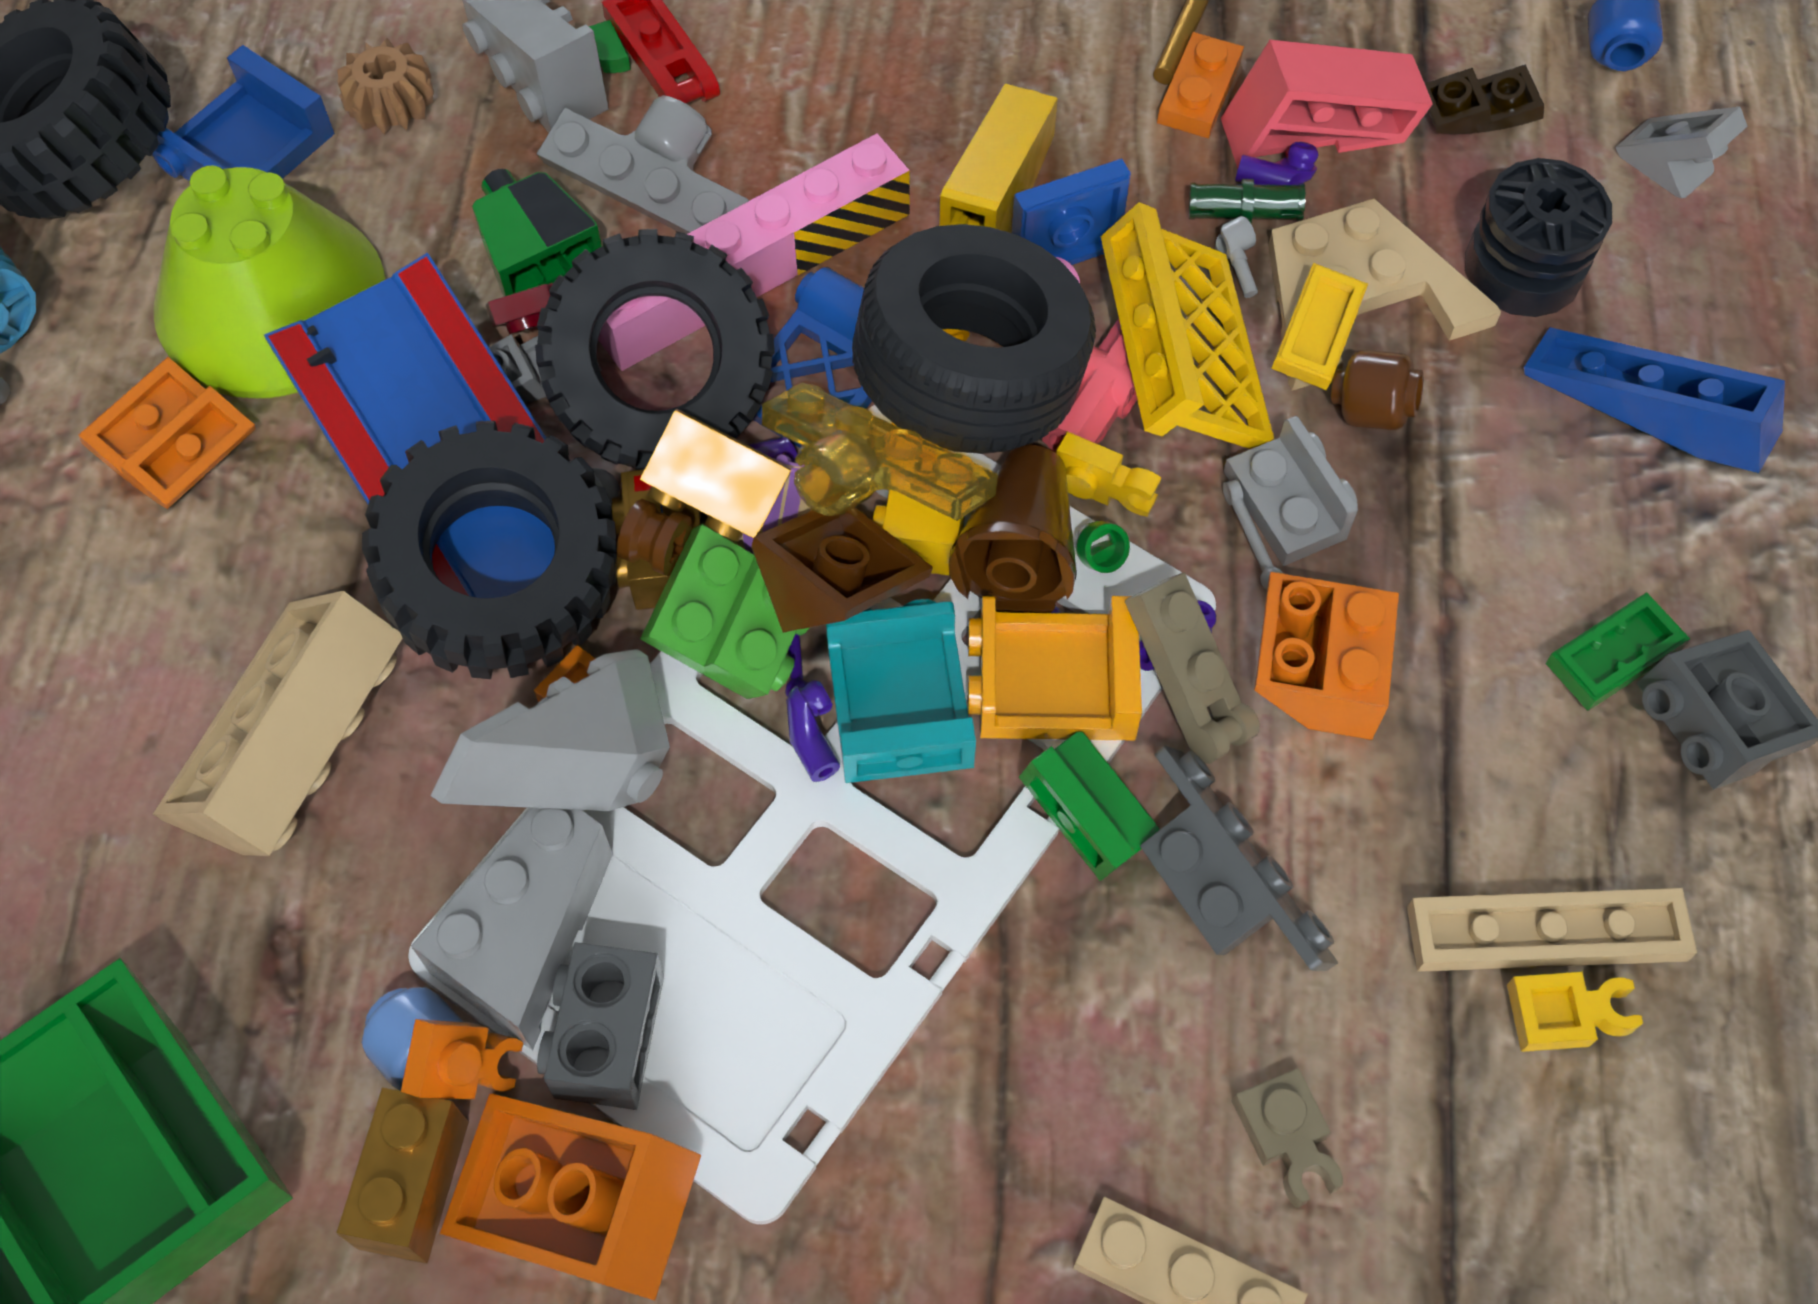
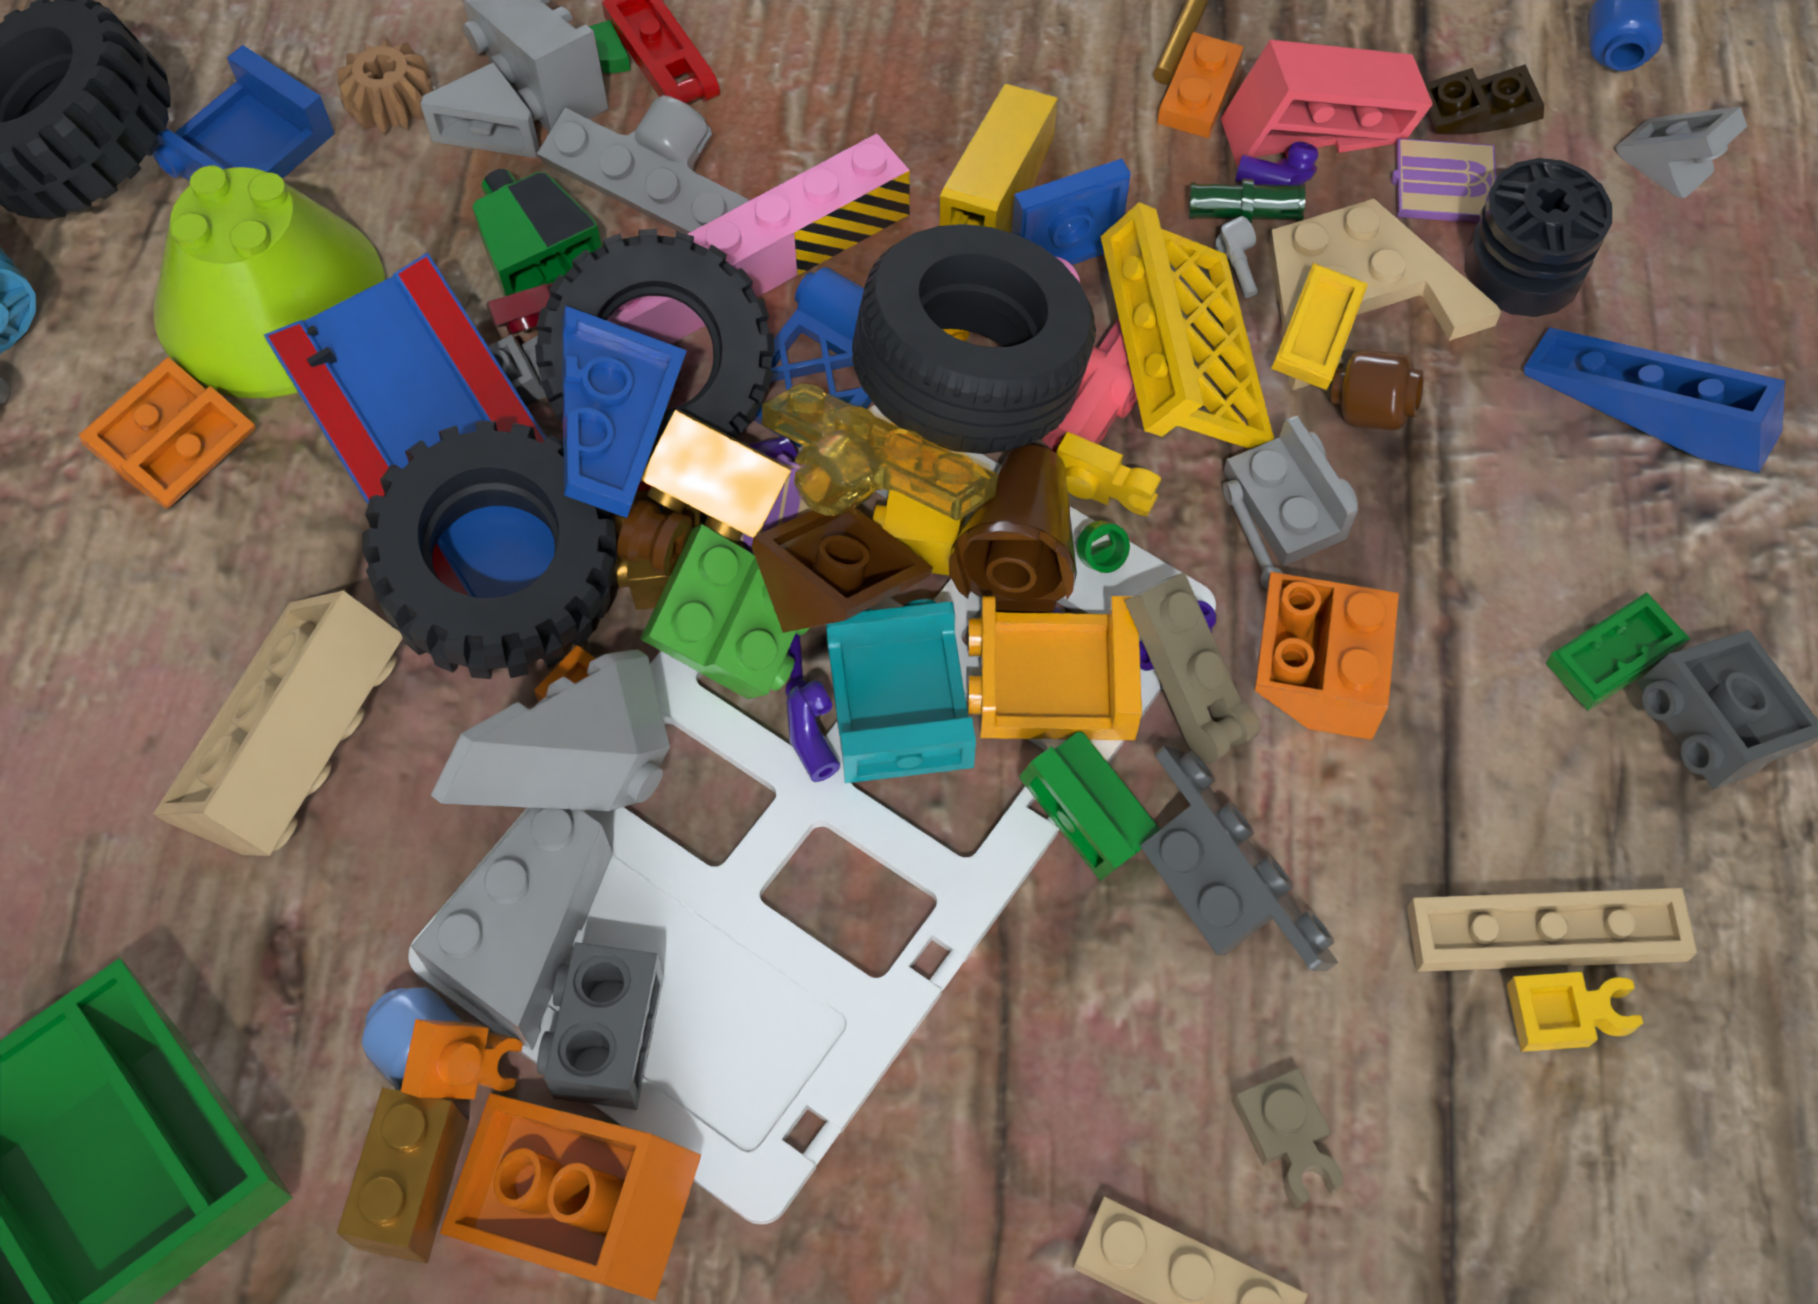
(481, 114): none -> light grey slope
(611, 407): none -> blue wing
(1442, 179): none -> piece

